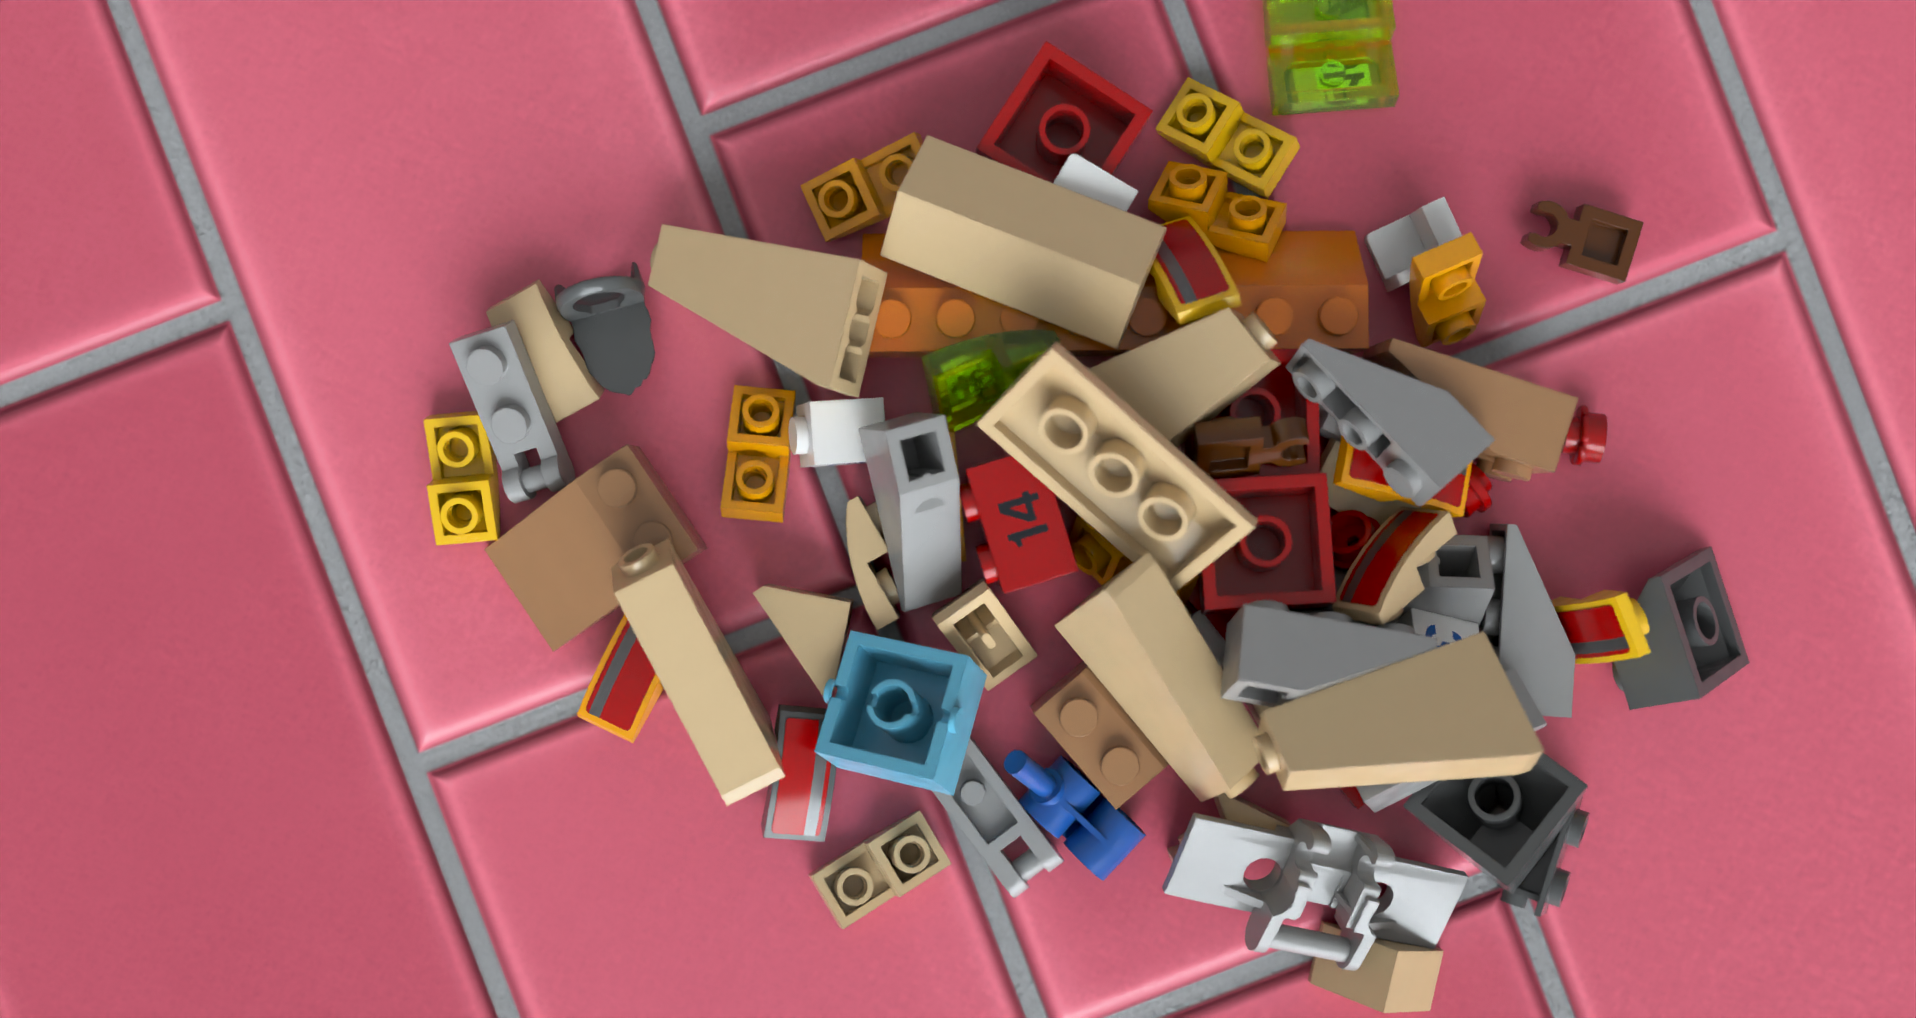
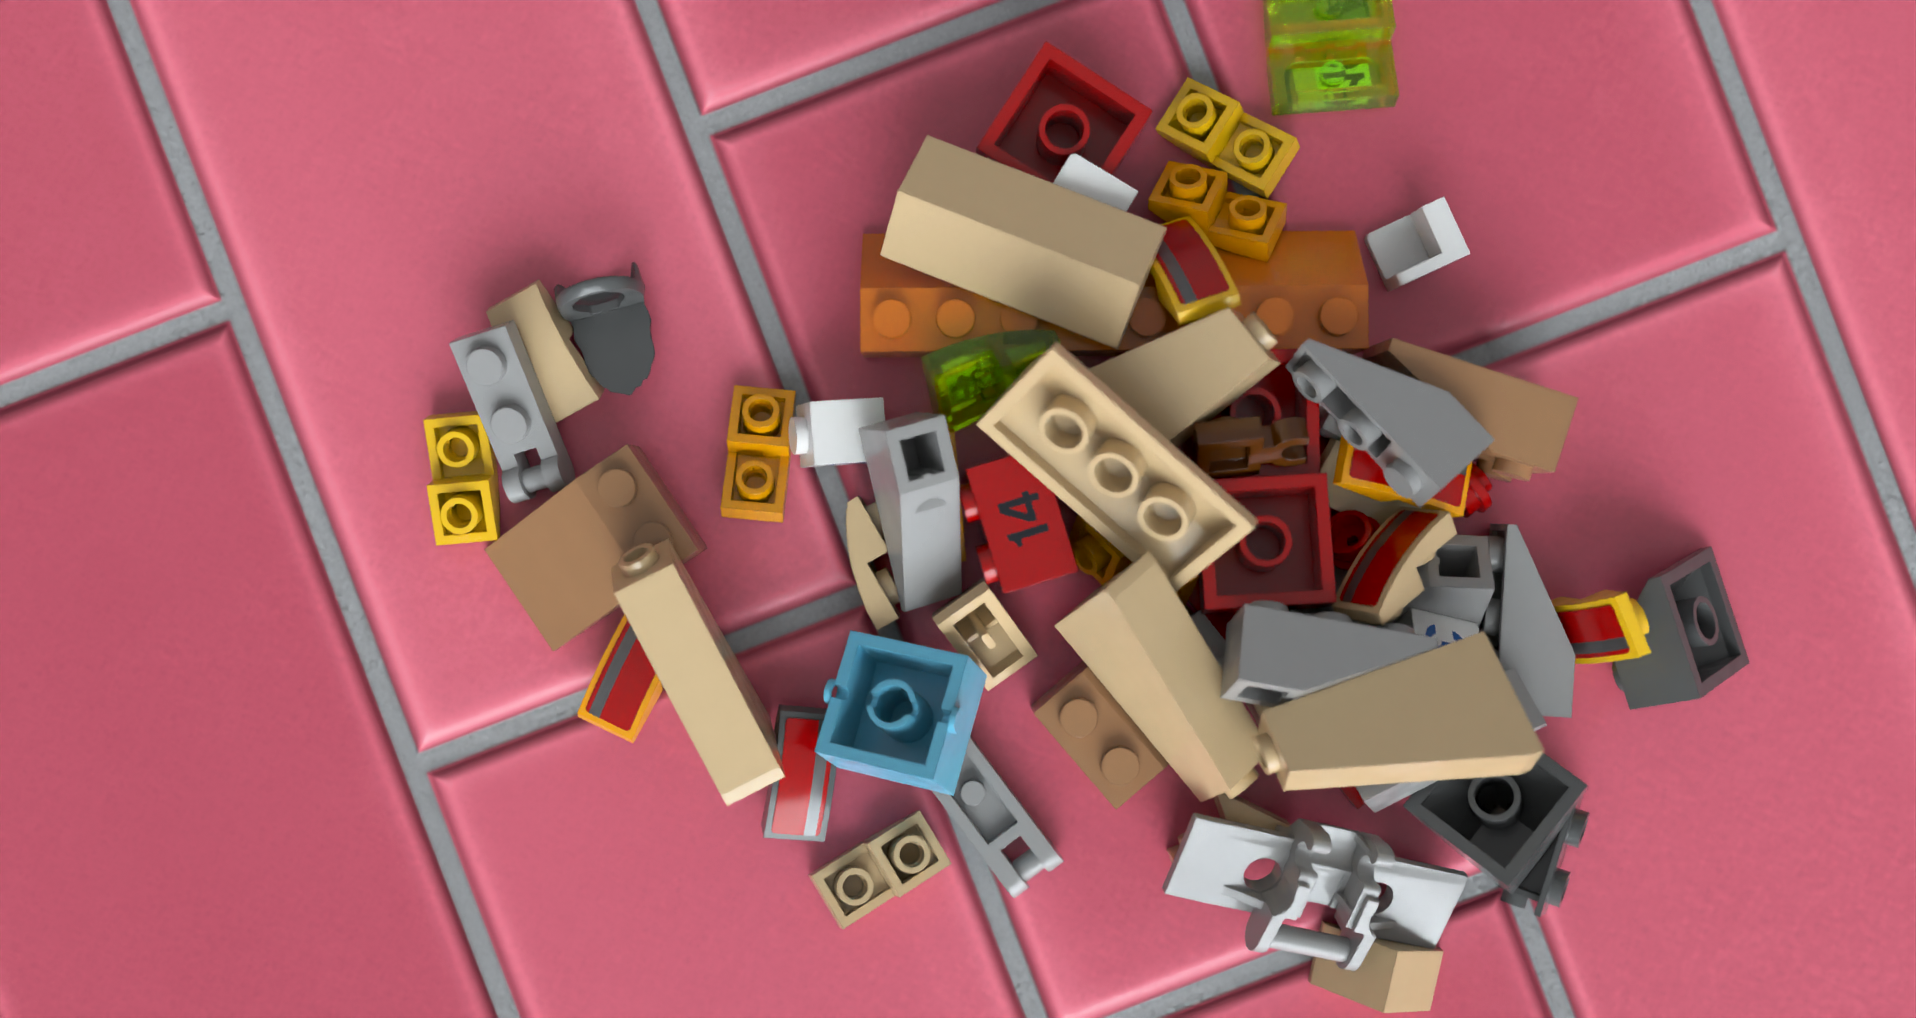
(785, 301): tan slope -> none
(811, 625): tan slope -> none
(860, 190): light orange slope -> none
(1073, 807): blue beam -> none
(1445, 292): light orange slope -> none
(1586, 437): red plate -> none
(1592, 241): reddish brown plate -> none

